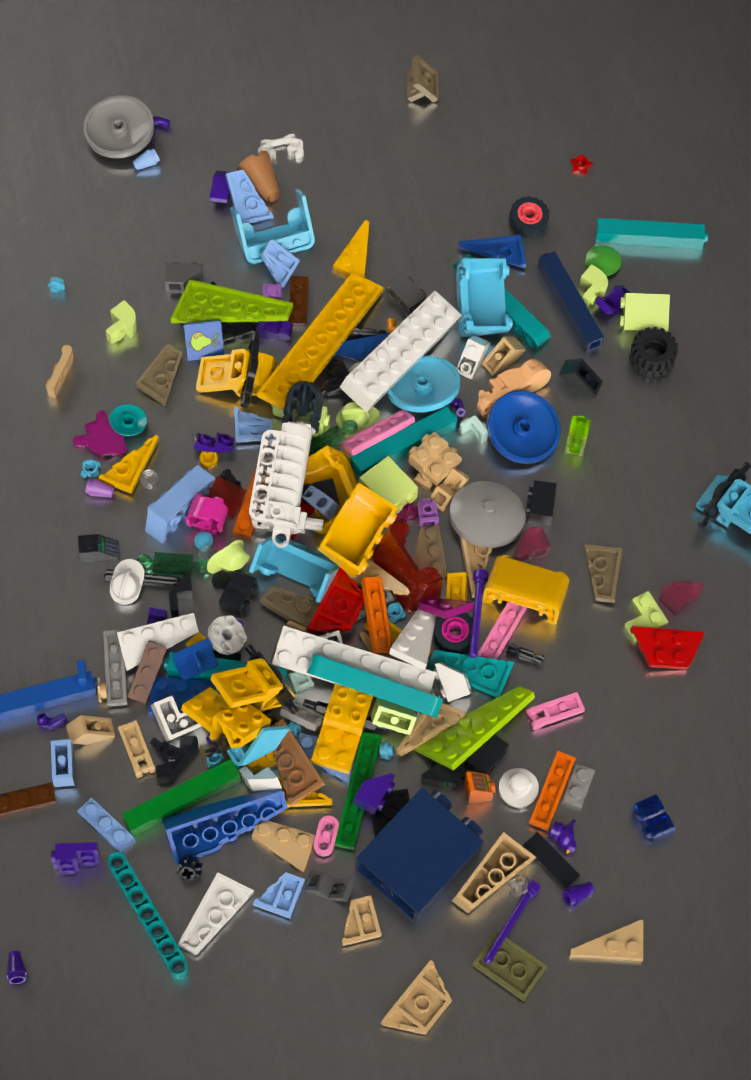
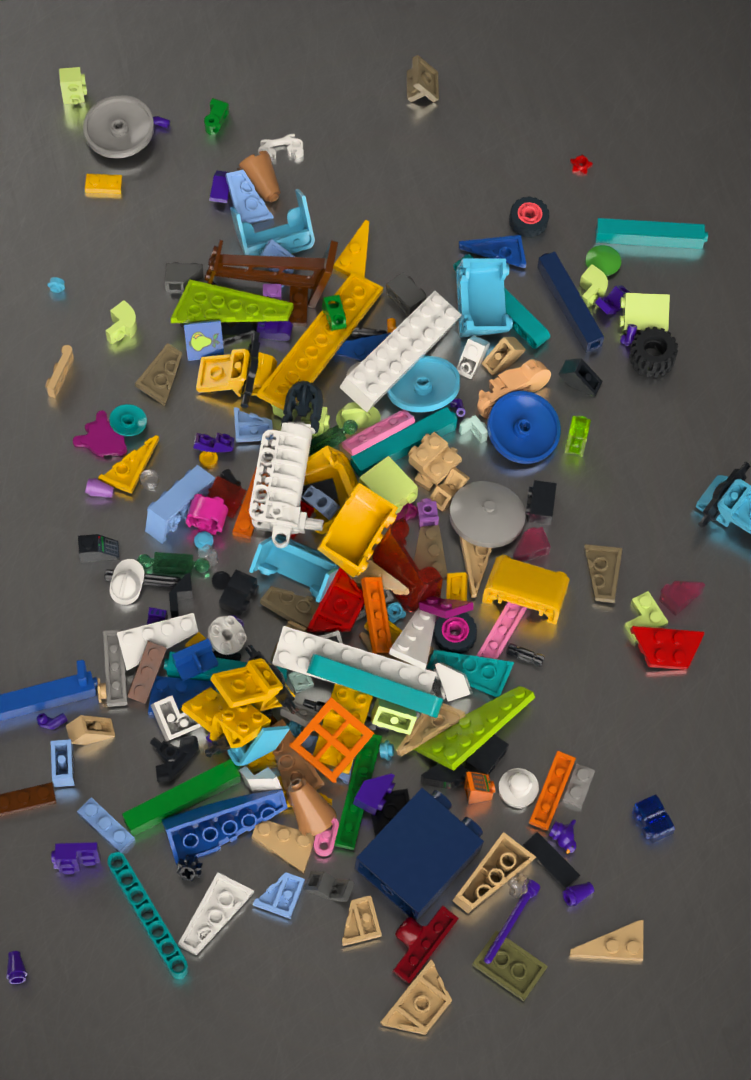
(72, 85): none -> yellowish green brick
(86, 465): medium azure plate -> none
(103, 183): none -> yellow plate
(136, 748): tan plate -> none
(146, 159): light blue cone -> none
(215, 760): medium azure plate -> none
(218, 113): none -> green leg
(229, 558): yellowish green piece -> none
(310, 808): none -> medium nougat cone
(316, 282): none -> reddish brown piece
(331, 740): none -> orange window
(334, 312): none -> green leg
(339, 372): black piece -> none
(421, 941): none -> dark red plate
(480, 578): dark purple piece -> none
(555, 710): bright pink plate -> none
(628, 338): none -> dark purple arm

